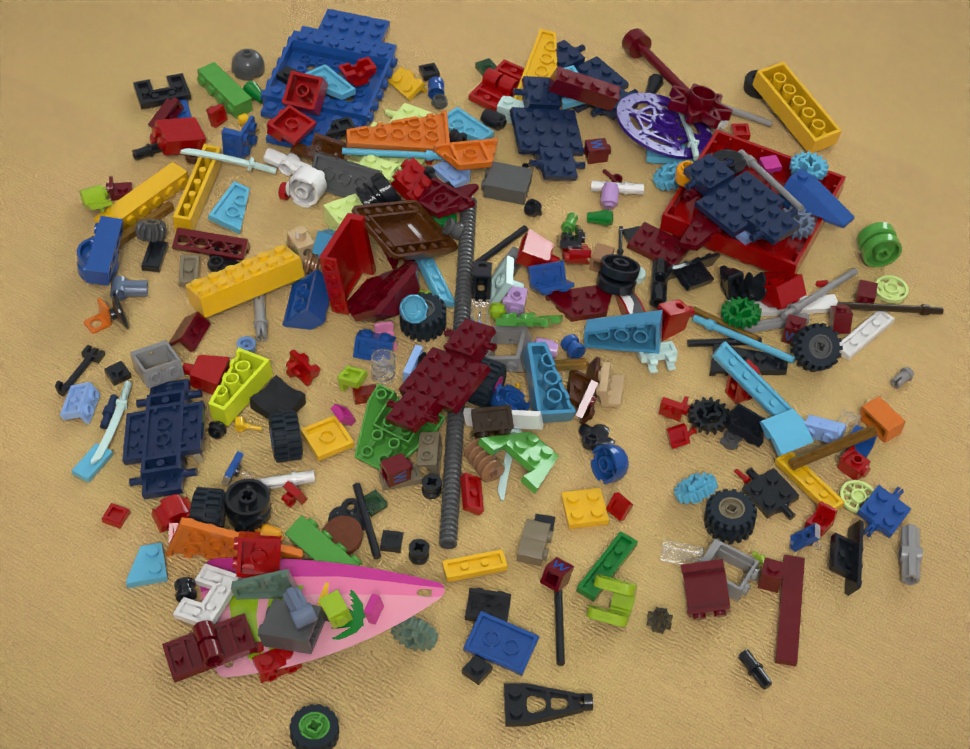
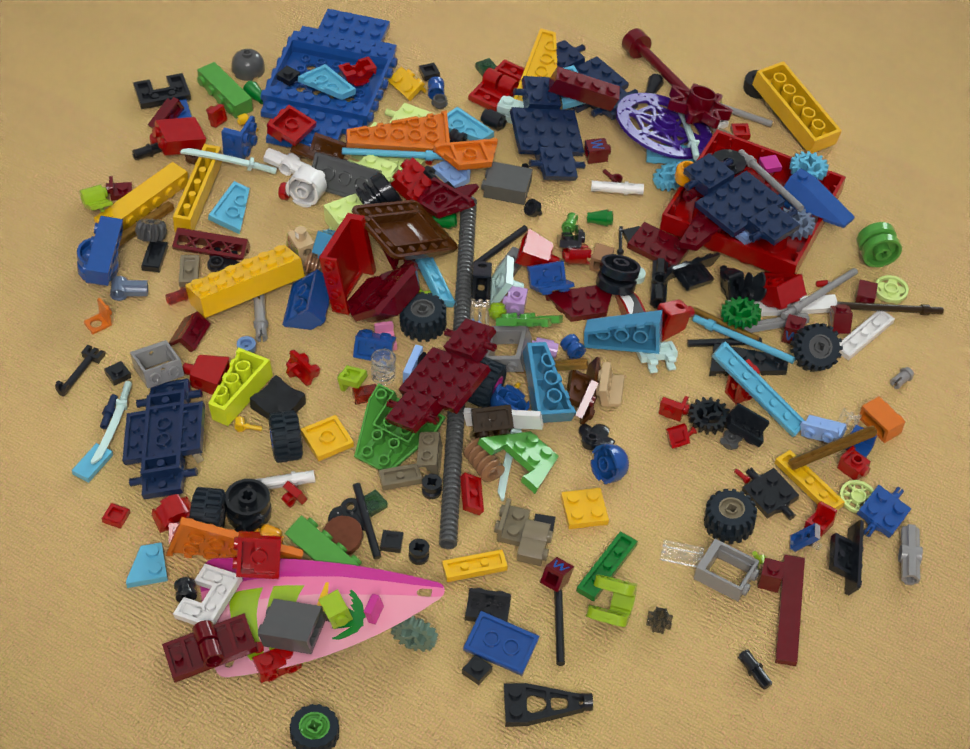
(80, 402): light blue bracket -> none
(117, 312): black dish -> none
(177, 296): none -> clear red axle
(216, 429): black plate -> none
(234, 469): piece -> none
(263, 586): sand green wing -> none
(300, 611): sand blue piece -> none
(305, 92): red brick -> none
(339, 127): black tile -> none
(343, 414): dark pink tile -> none
(396, 470): dark red brick -> none
(413, 309): medium azure hair -> none
(453, 228): dark grey wheel -> none
(512, 523): none -> dark tan bracket
(609, 195): lavender brick -> none
(619, 506): red tile -> none
(695, 488): medium azure gear -> none
(706, 589): dark red panel -> none
(786, 431): medium azure slope -> none

